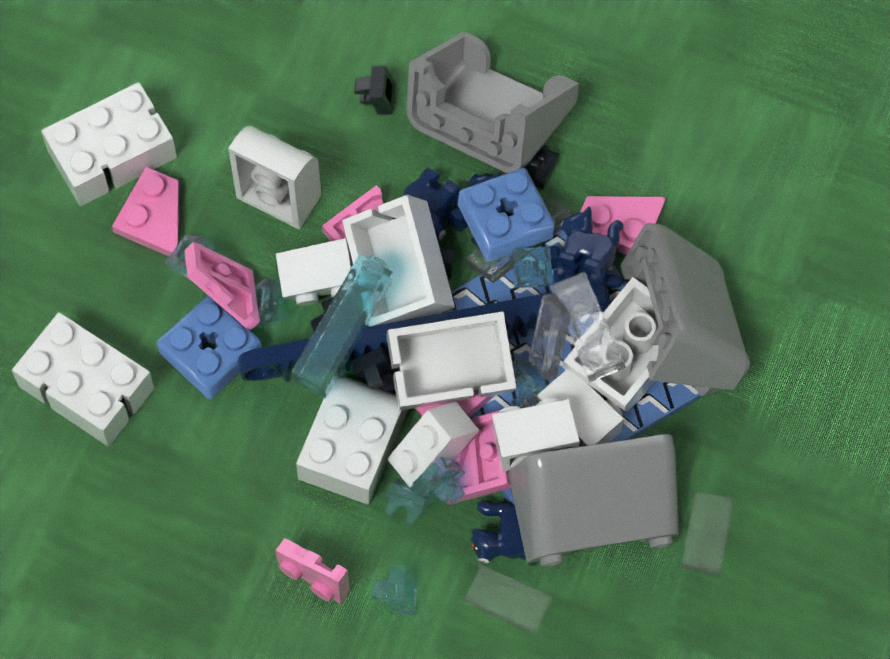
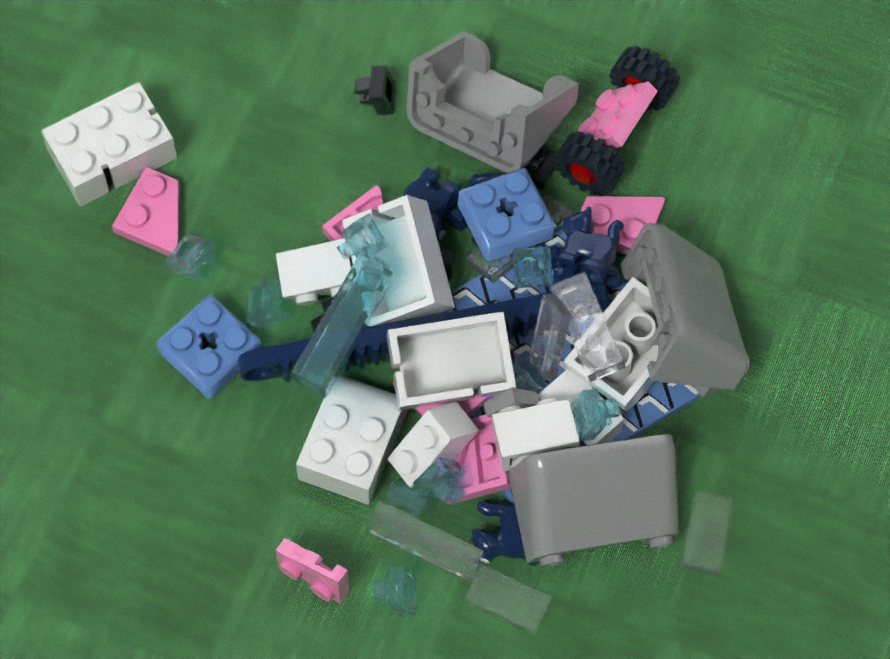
(83, 378): white piece -> none
(225, 282): bright pink wing -> none
(274, 176): white brick -> none
(362, 238): none -> clear light blue tile
(376, 369): black tile -> none
(425, 541): none -> clear tile
(509, 398): none -> light grey tile
(592, 414): none -> clear light blue tile
(641, 84): none -> black plate

